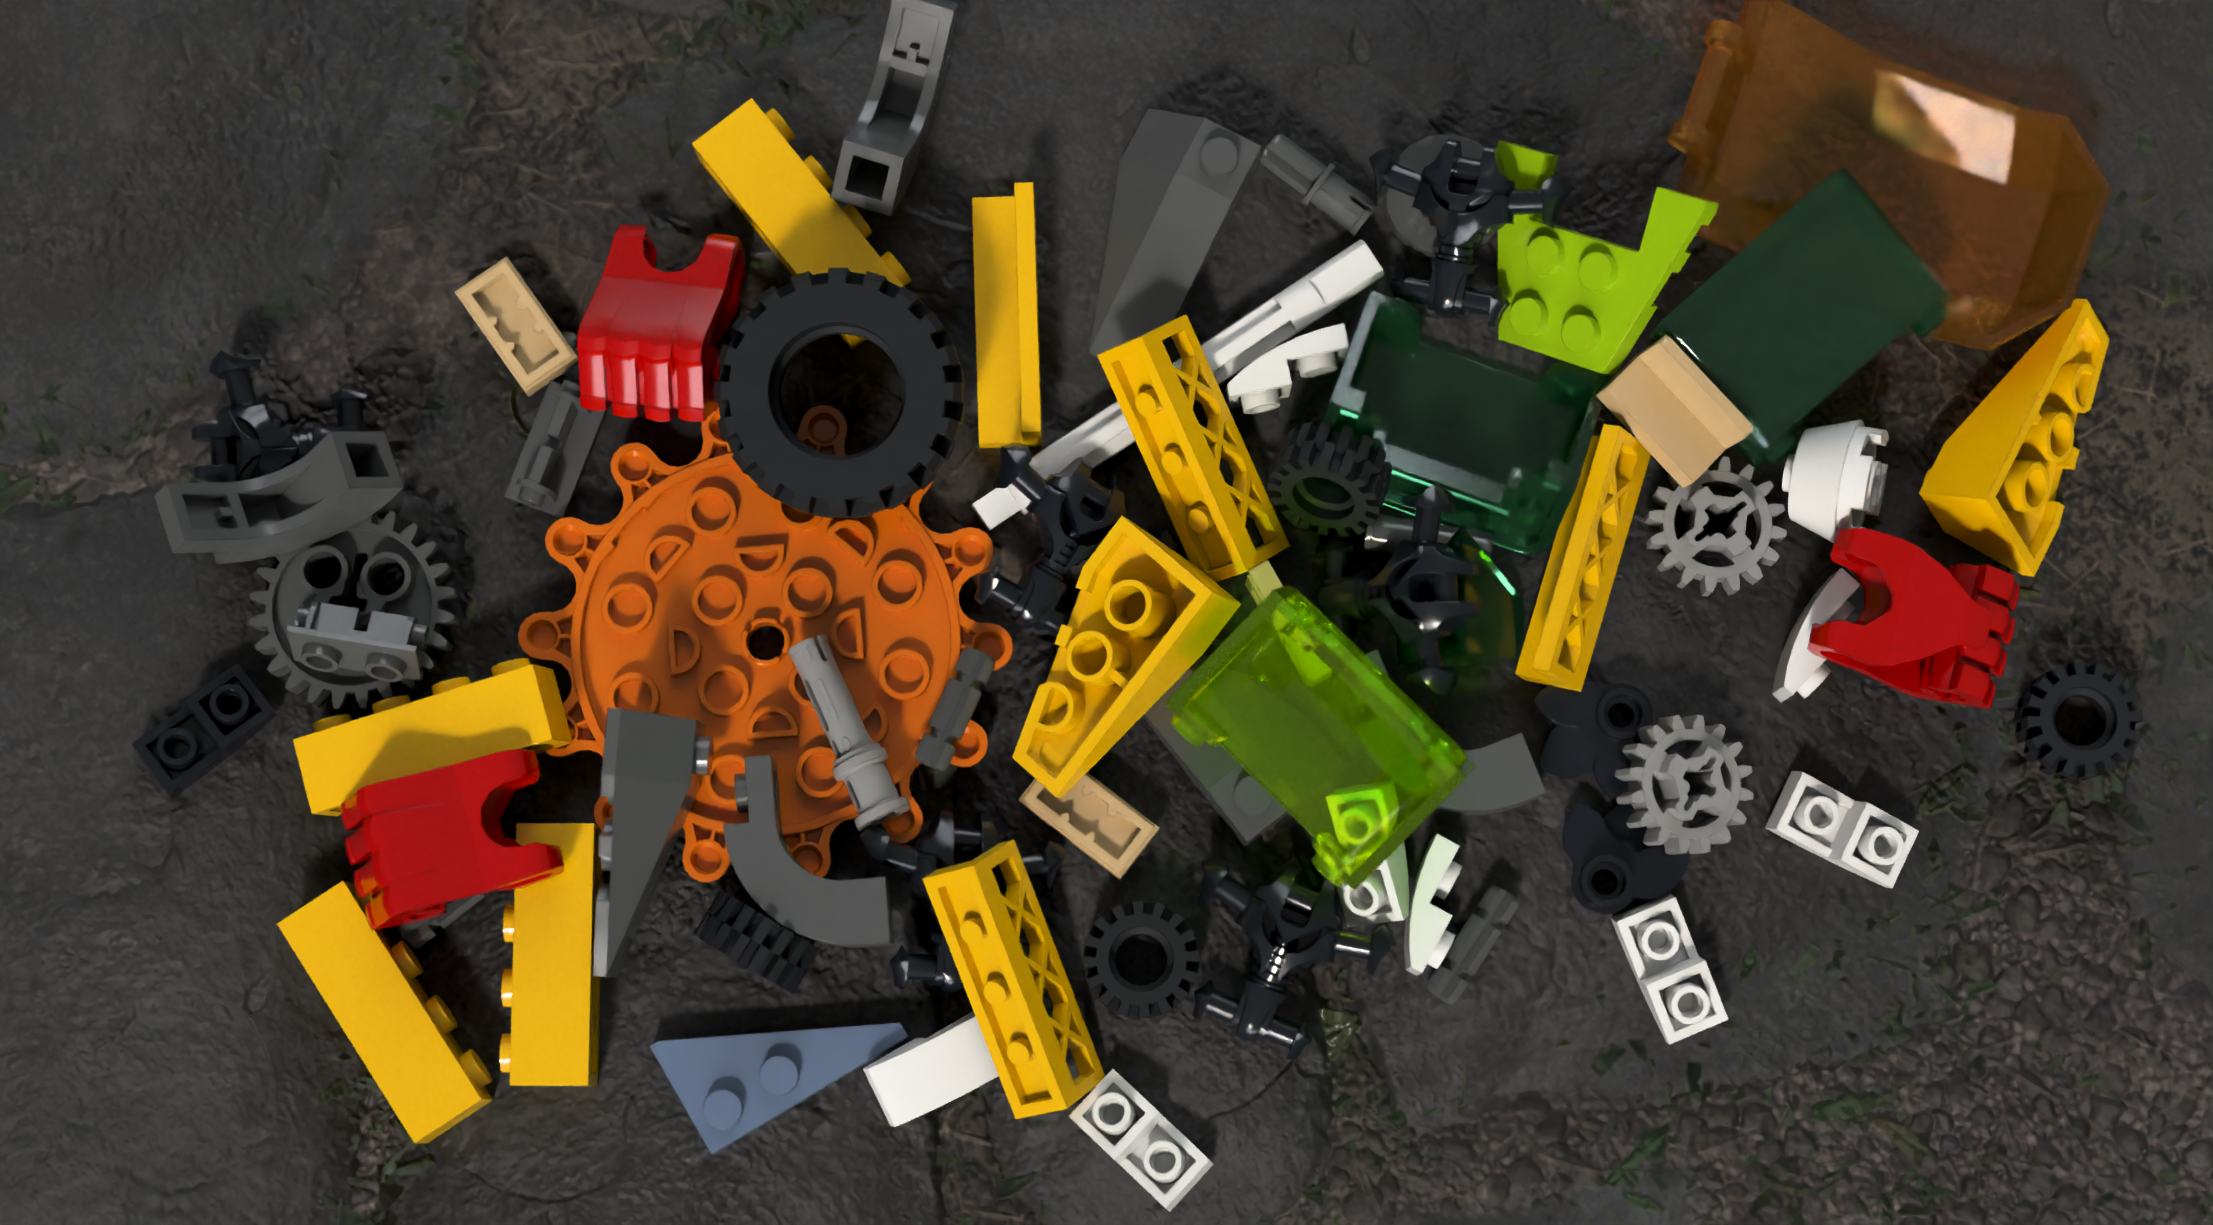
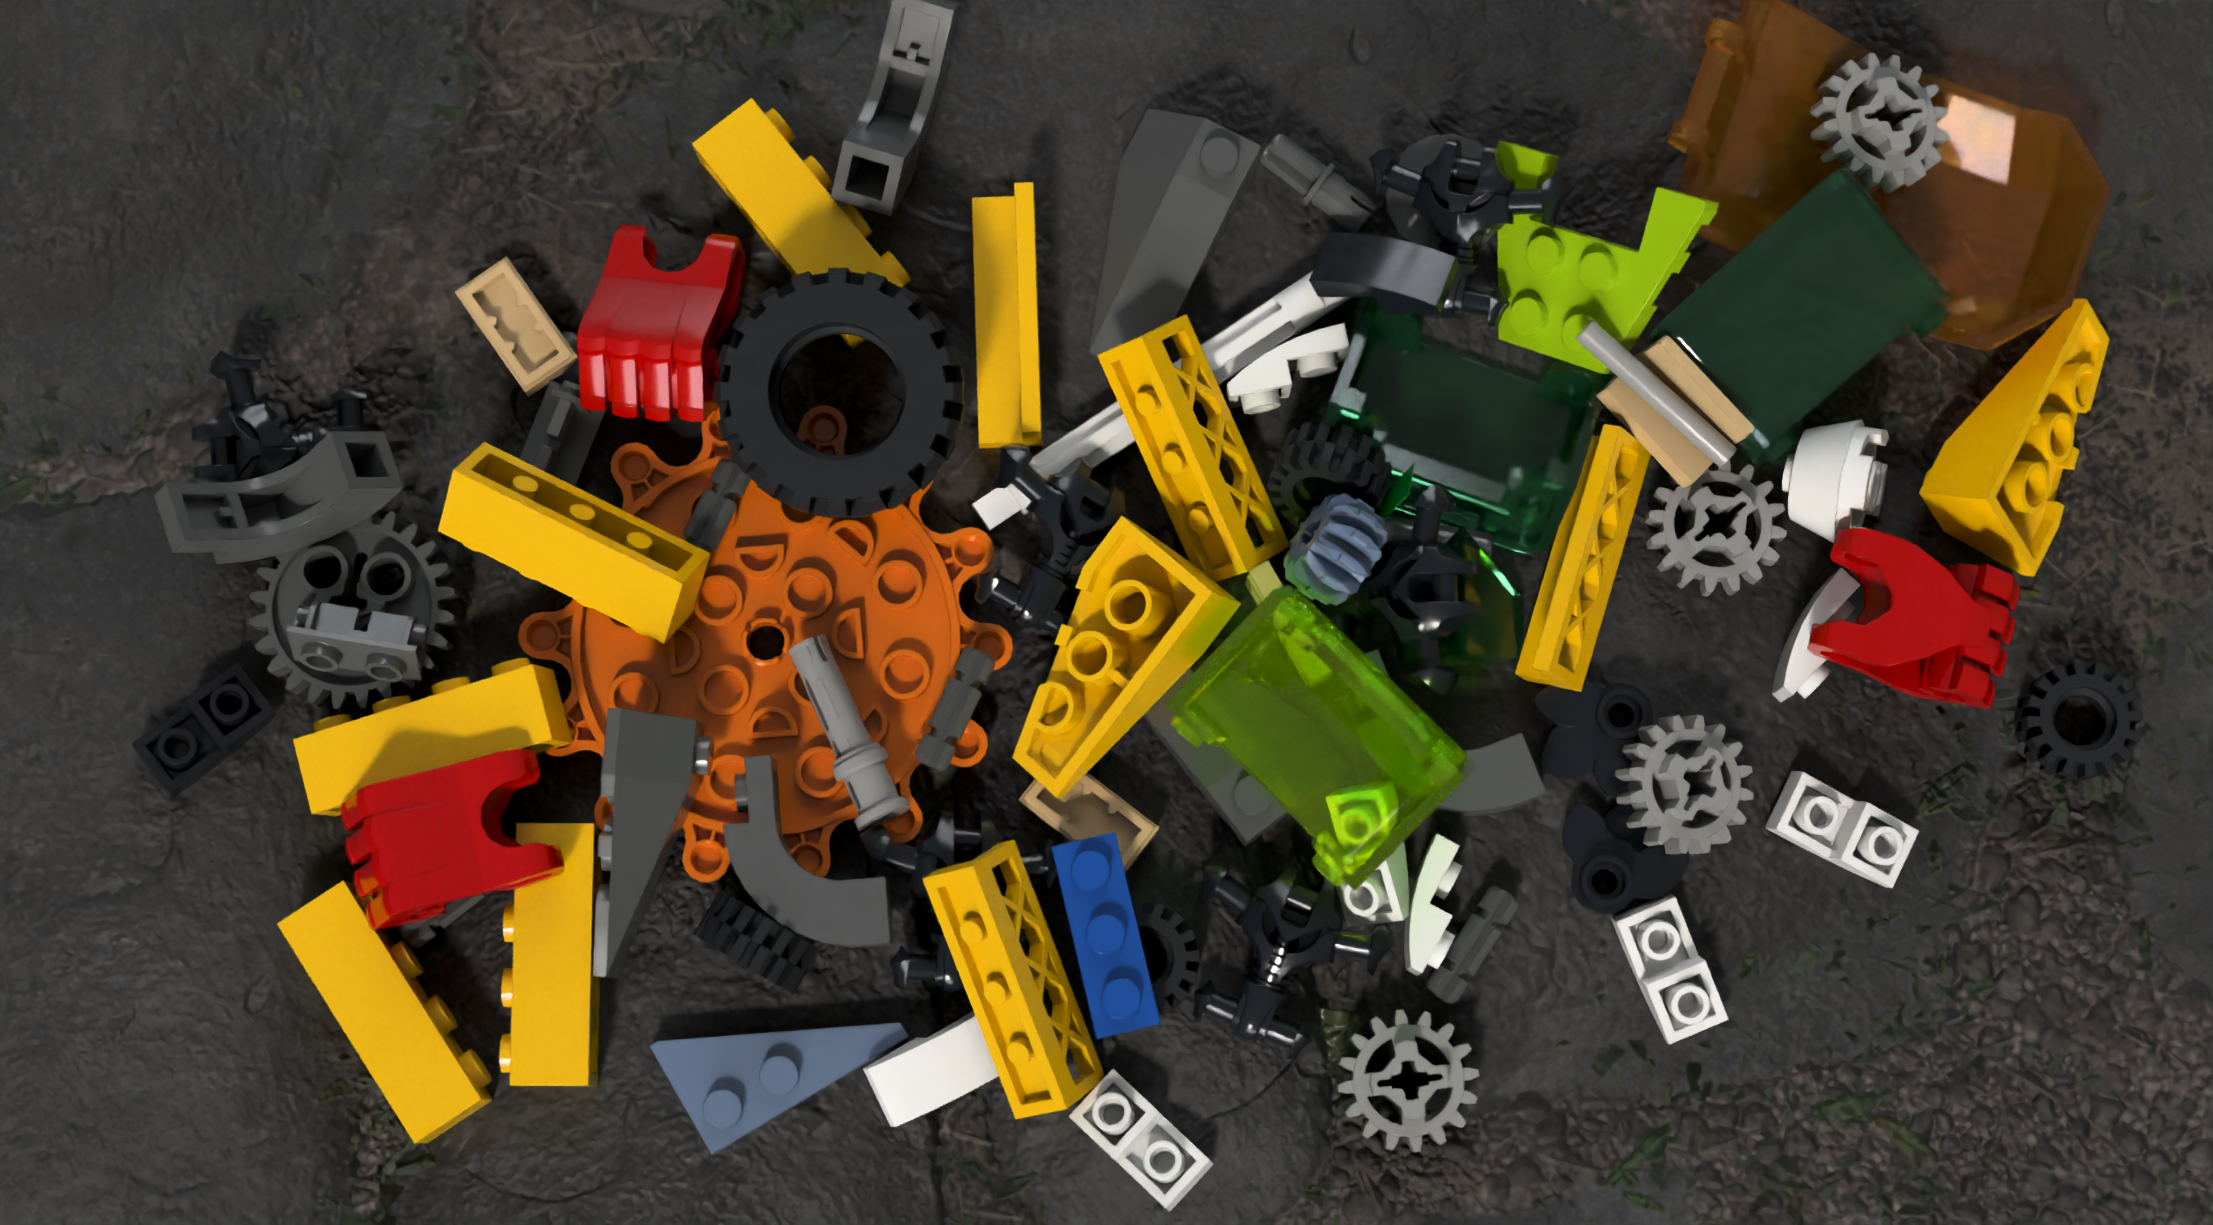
(573, 542): none -> yellow brick
(716, 506): none -> dark grey axle
(1106, 935): none -> blue plate
(1335, 549): none -> sand blue gear
(1394, 271): none -> black slope
(1397, 493): none -> green sticker
(1404, 1049): none -> light grey gear
(1656, 393): none -> light grey bar
(1881, 118): none -> light grey gear

